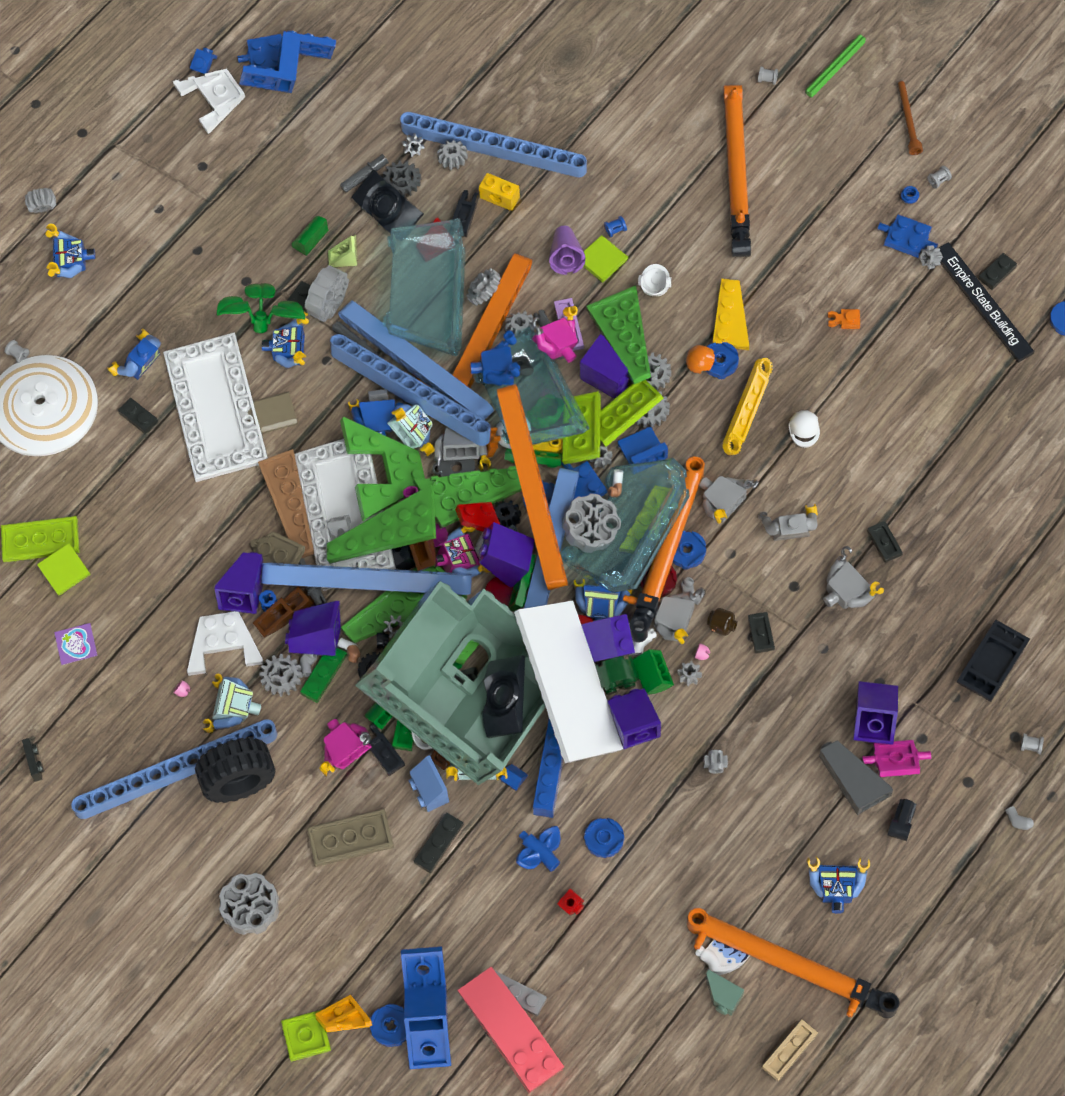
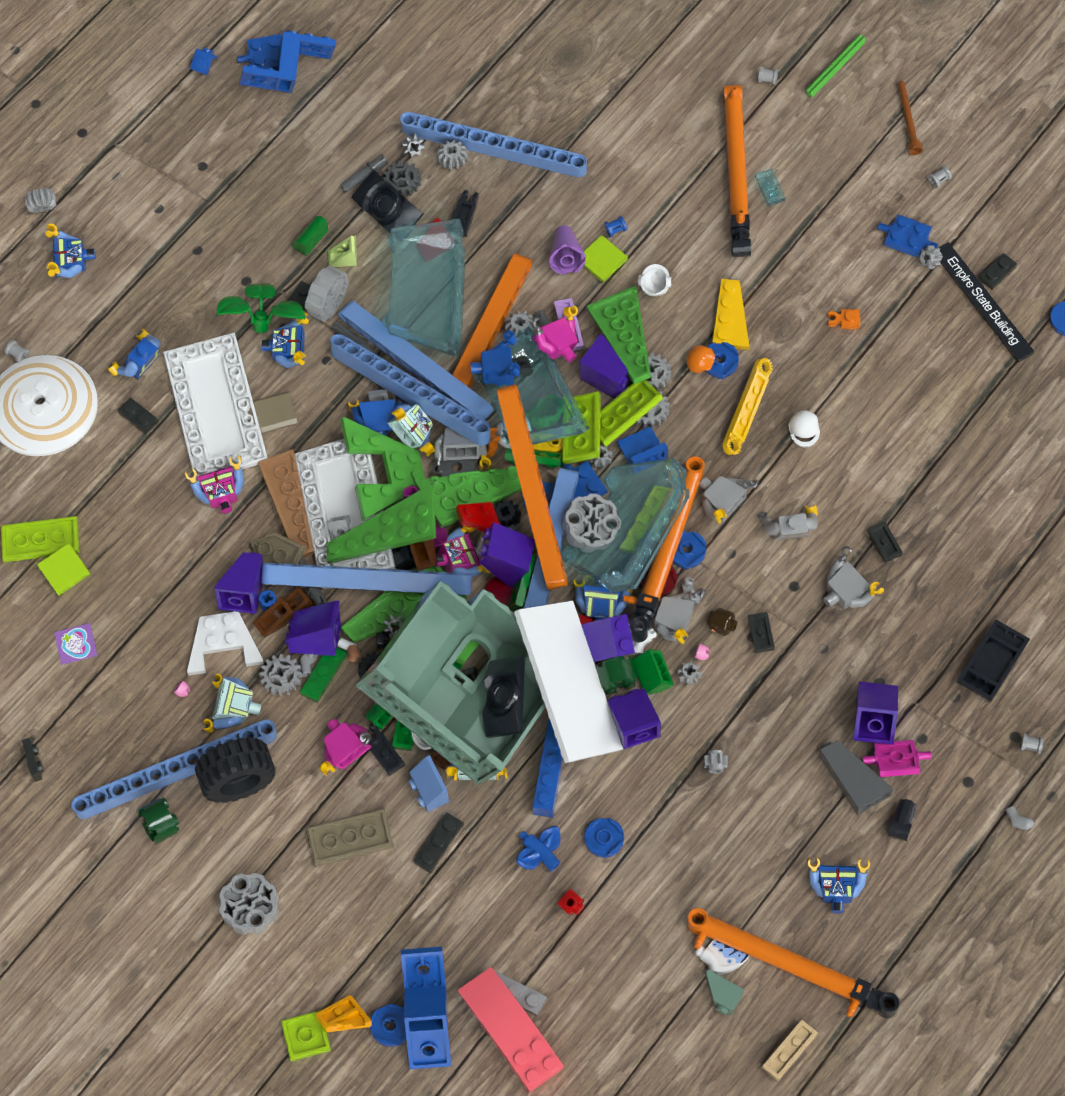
(158, 821): none -> dark green brick
(219, 487): none -> torso
(220, 92): white wing -> none
(483, 286): light grey gear -> none
(499, 191): yellow brick -> none
(515, 777): blue slope -> none
(616, 489): arm -> none
(770, 187): none -> clear light blue plate
(910, 190): blue plate -> none

